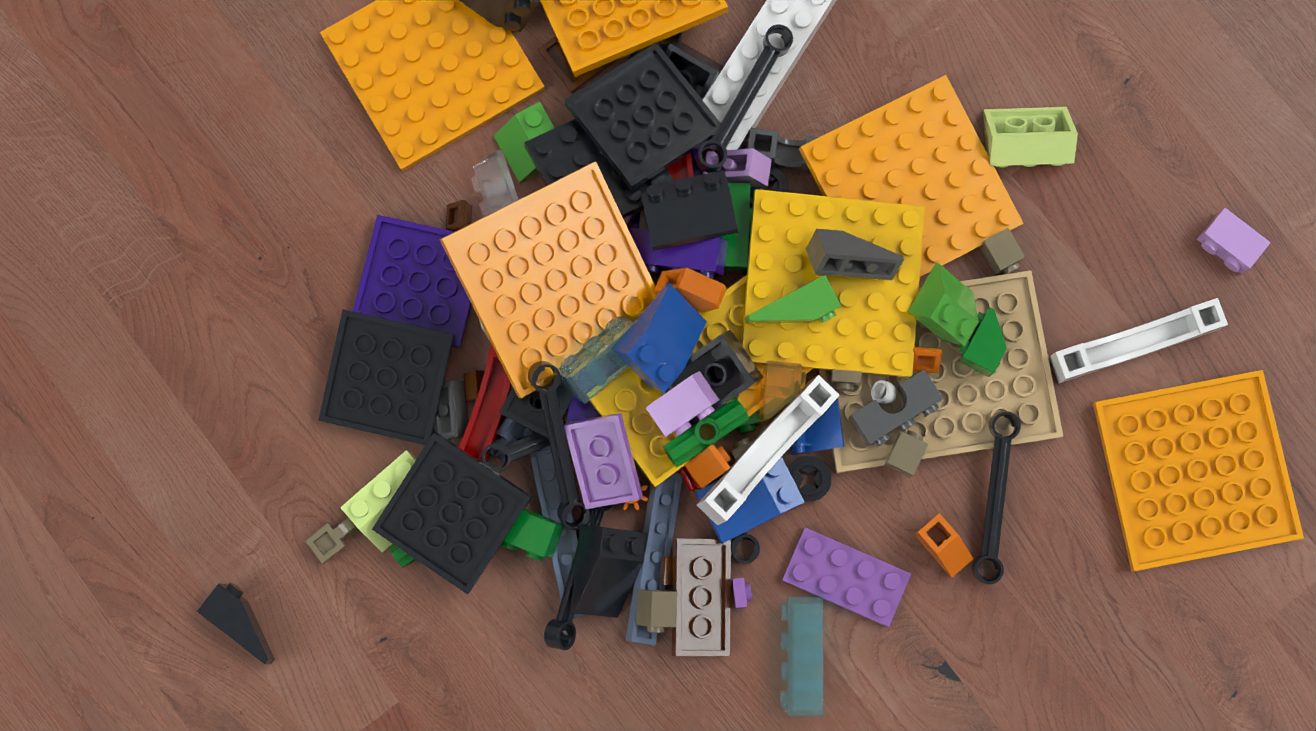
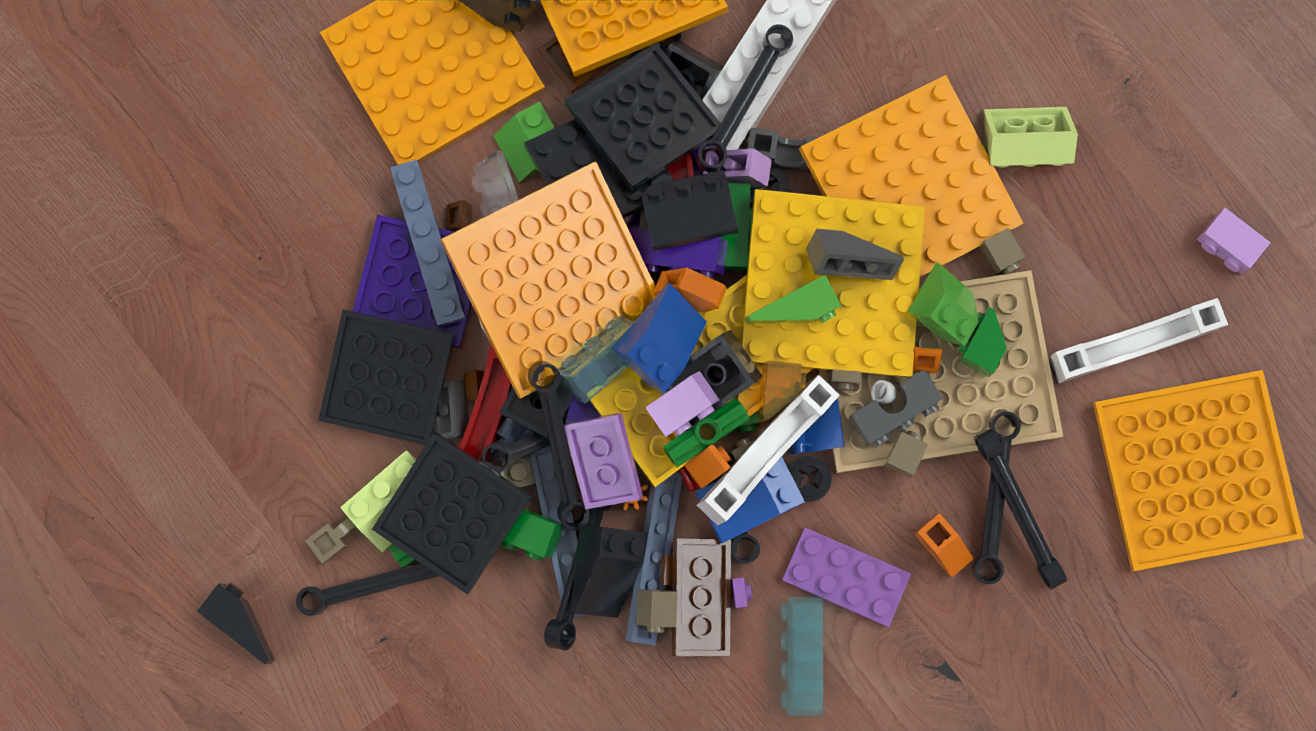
(364, 587): none -> black piece
(426, 242): none -> sand blue plate
(520, 472): none -> dark tan plate
(1047, 565): none -> black piece

